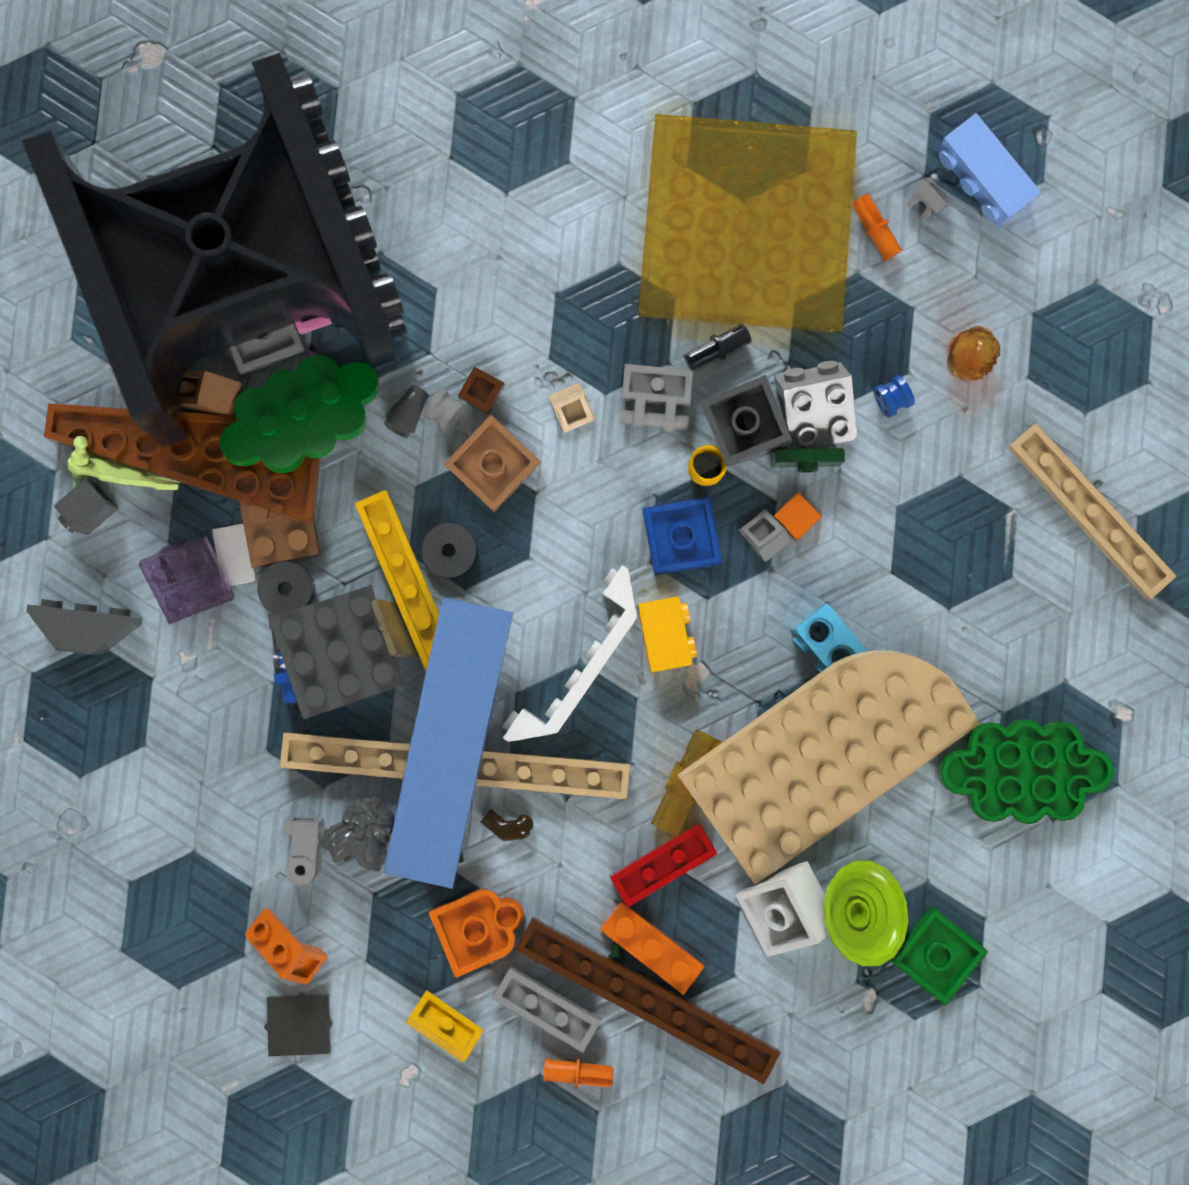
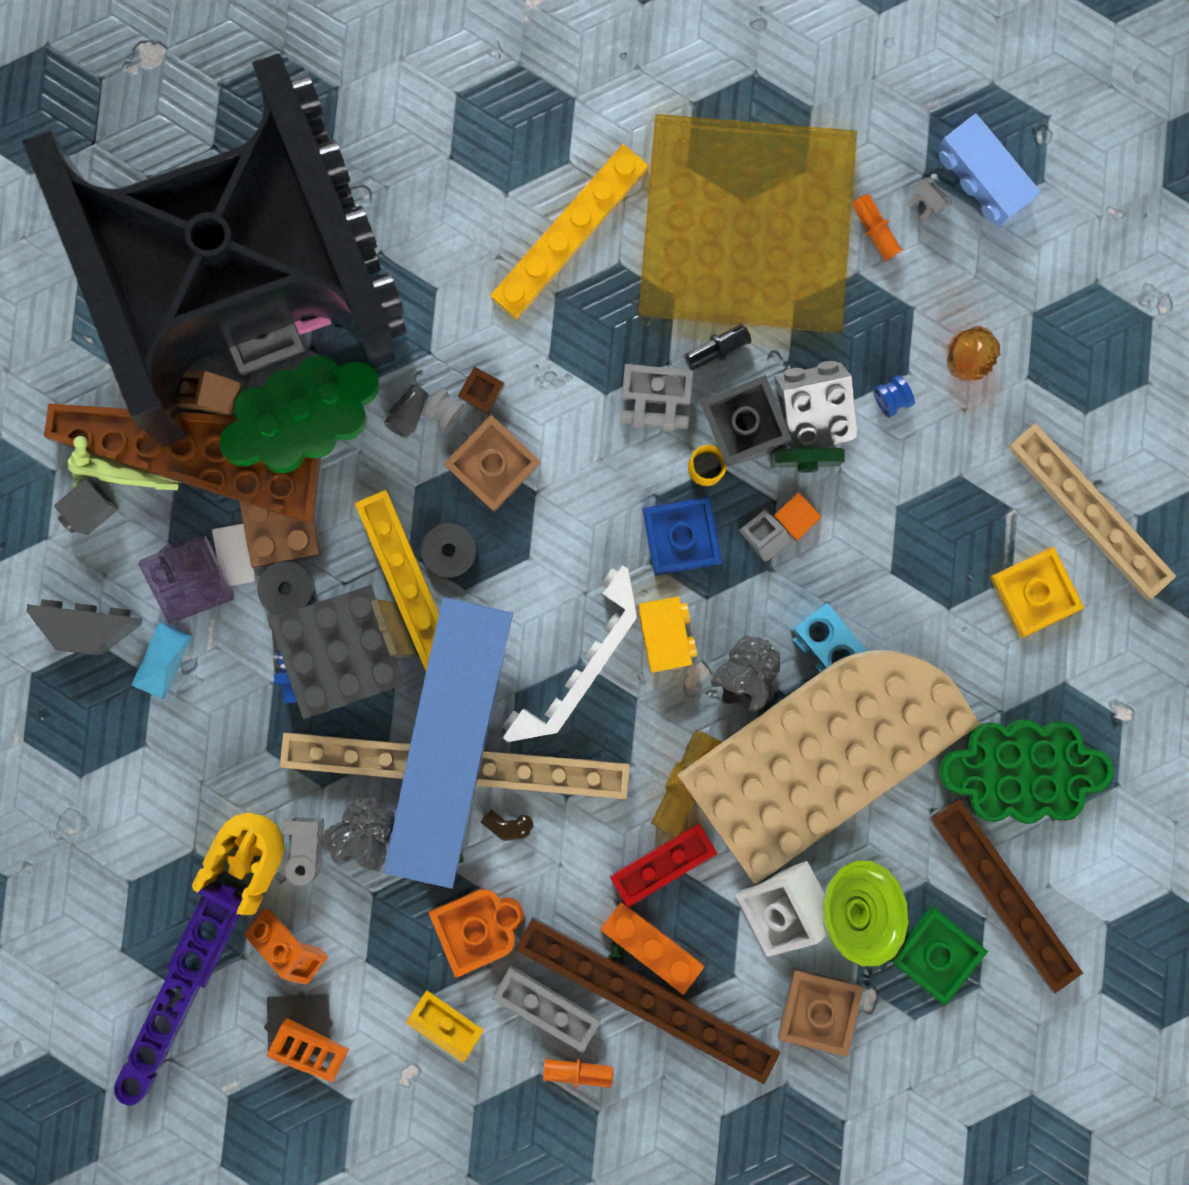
(161, 660): none -> medium azure slope
(221, 906): none -> dark purple piece
(301, 1033): none -> orange slope
(569, 231): none -> yellow plate
(571, 407): tan slope -> none
(749, 673): none -> dark grey hair
(820, 1012): none -> medium nougat plate
(1006, 895): none -> reddish brown plate
(1037, 592): none -> yellow tile

